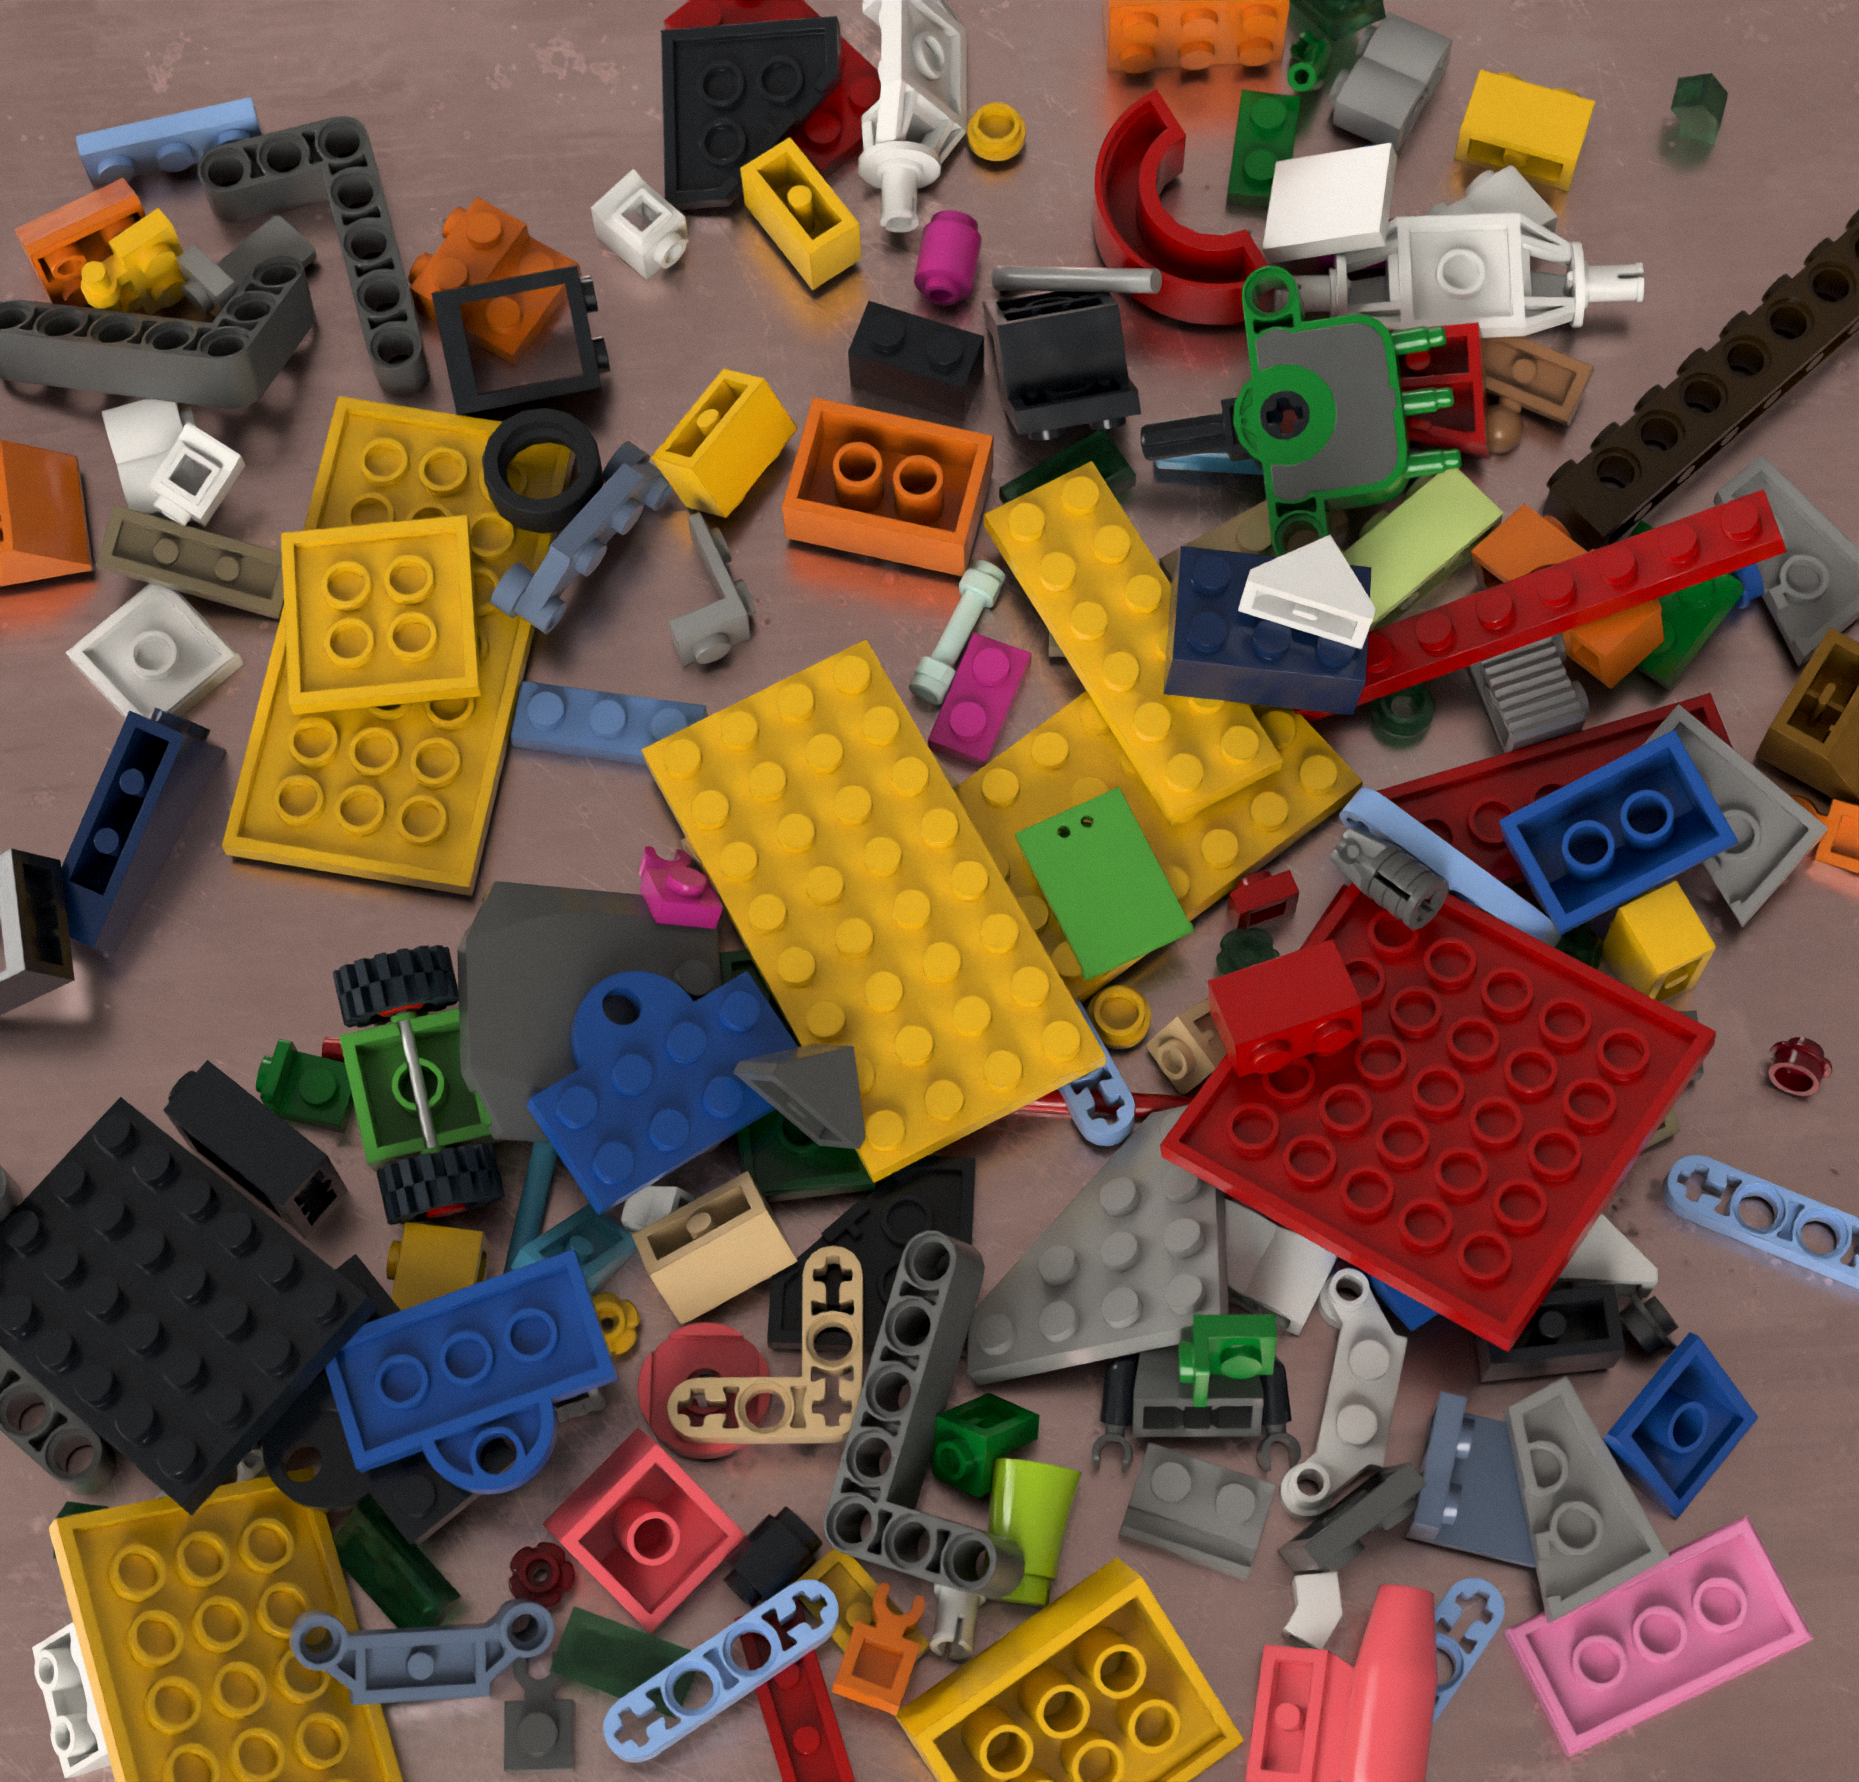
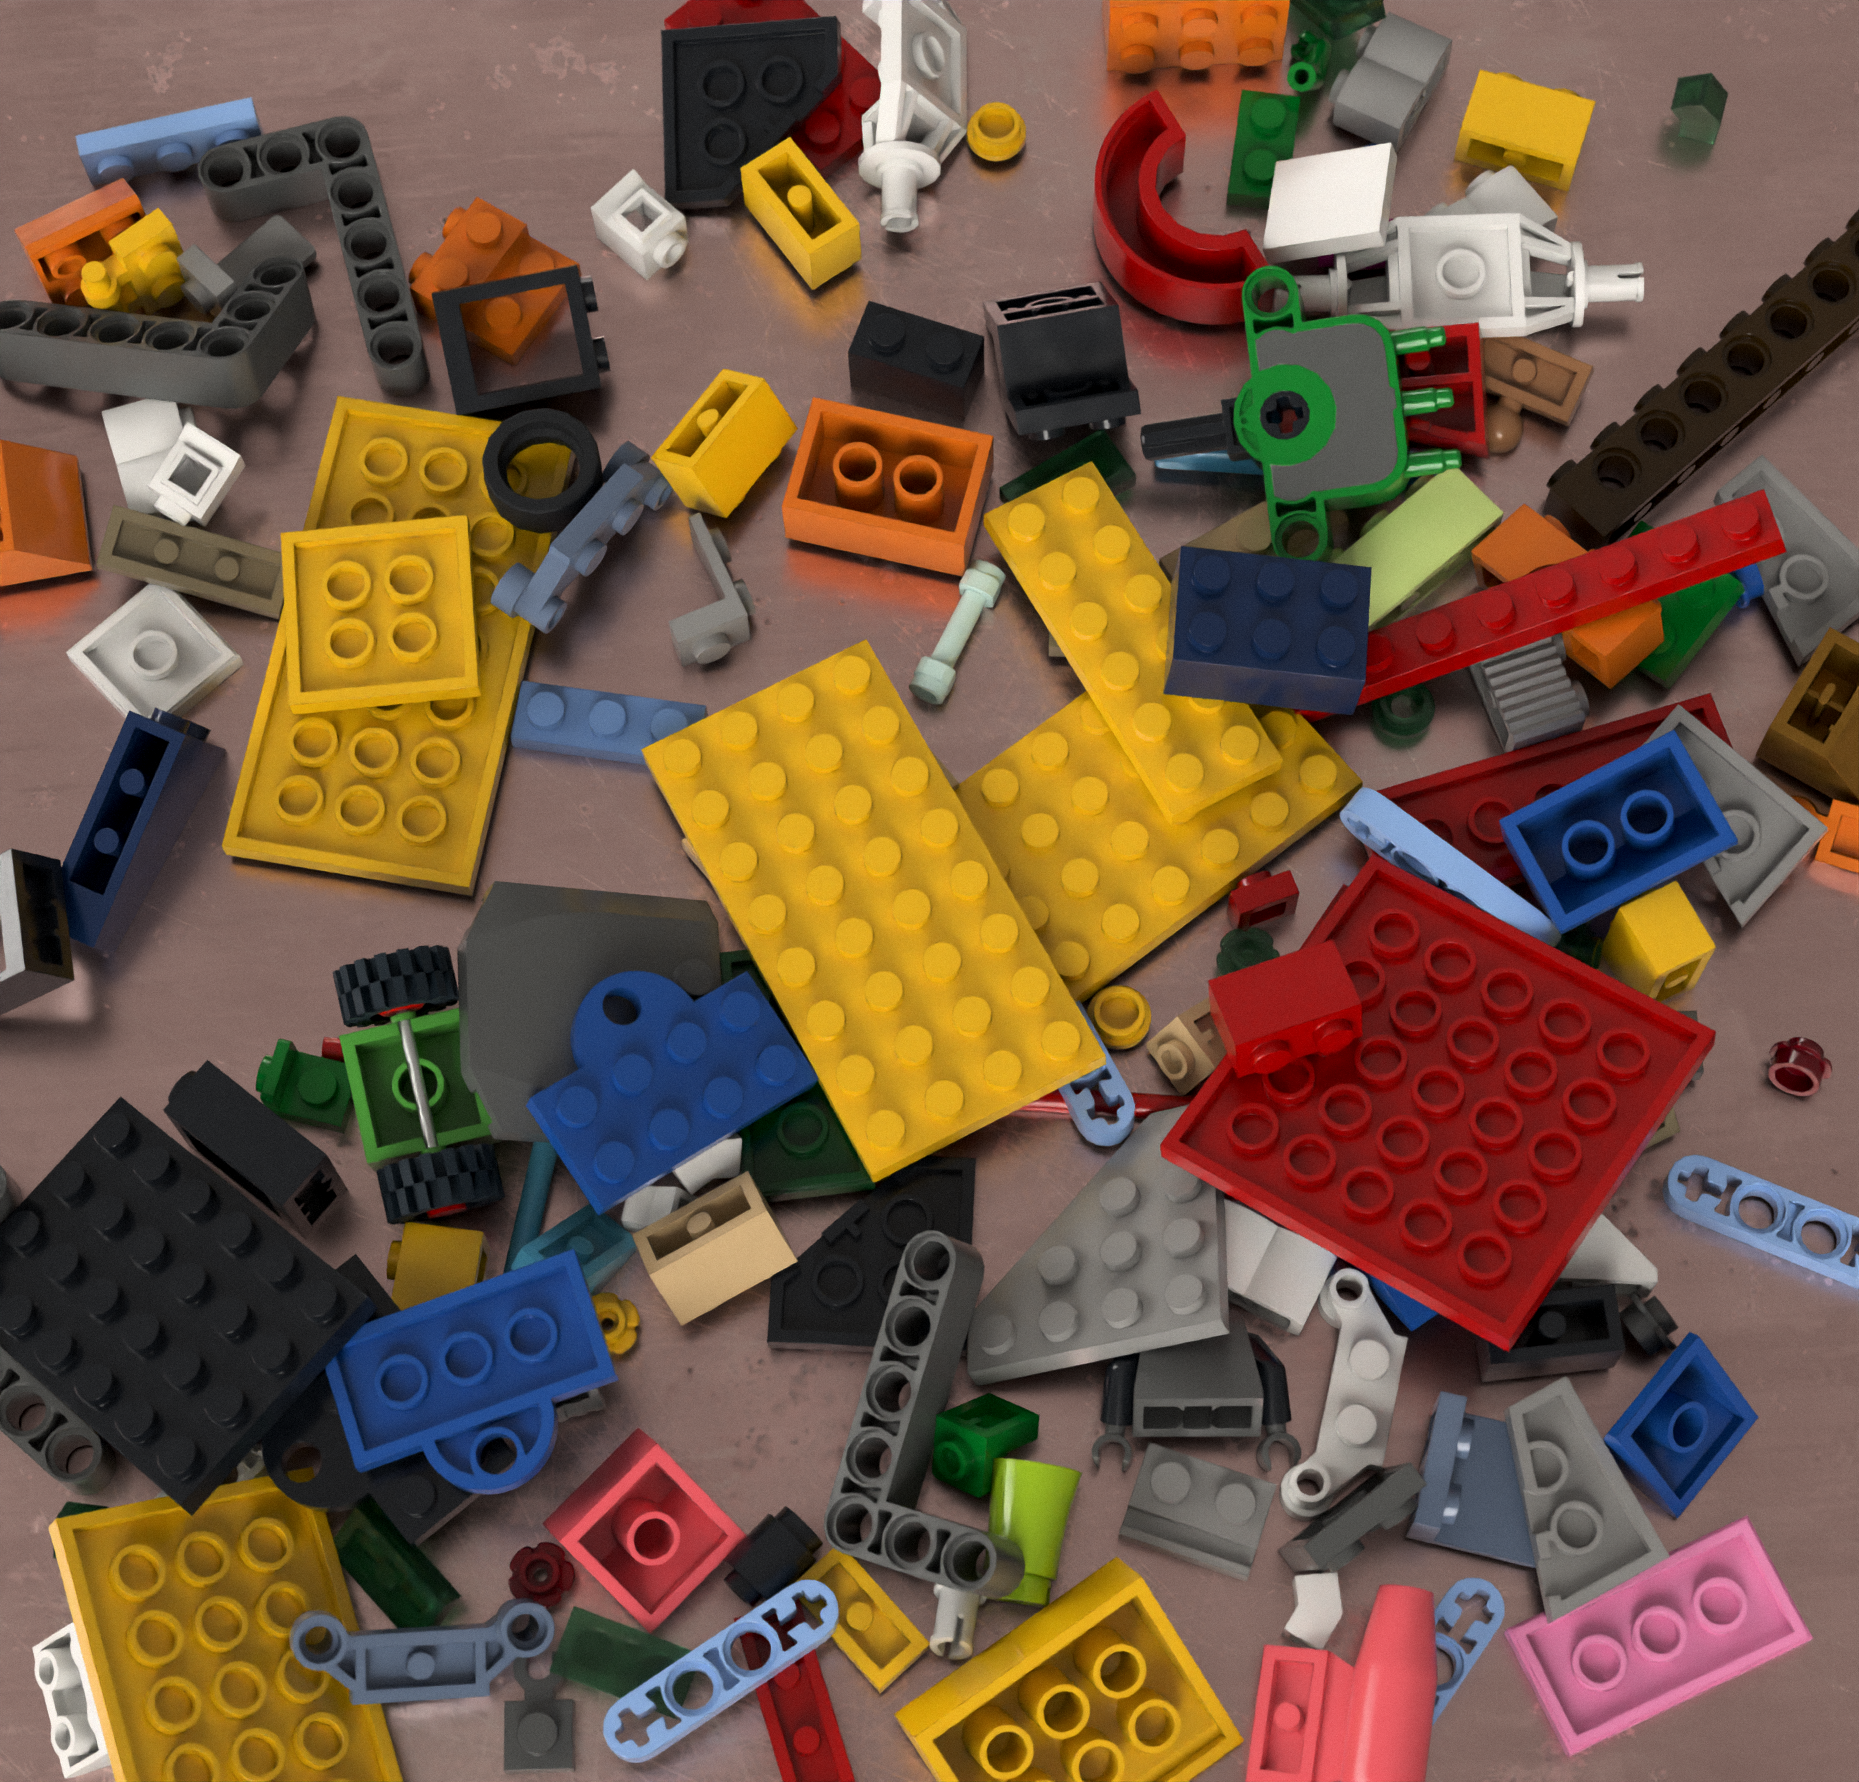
(678, 892): dark pink plate -> none
(687, 1355): coral plate -> none
(717, 1162): none -> white piece
(797, 1393): tan beam -> none
(813, 1089): dark grey slope -> none
(879, 1657): orange plate -> none
(948, 257): dark pink brick -> none
(979, 701): dark pink plate -> none
(1077, 279): light grey bar -> none
(1103, 883): bright green container -> none
(1226, 1346): green bracket -> none
(1312, 593): white slope -> none
(1390, 877): dark grey hinge -> none

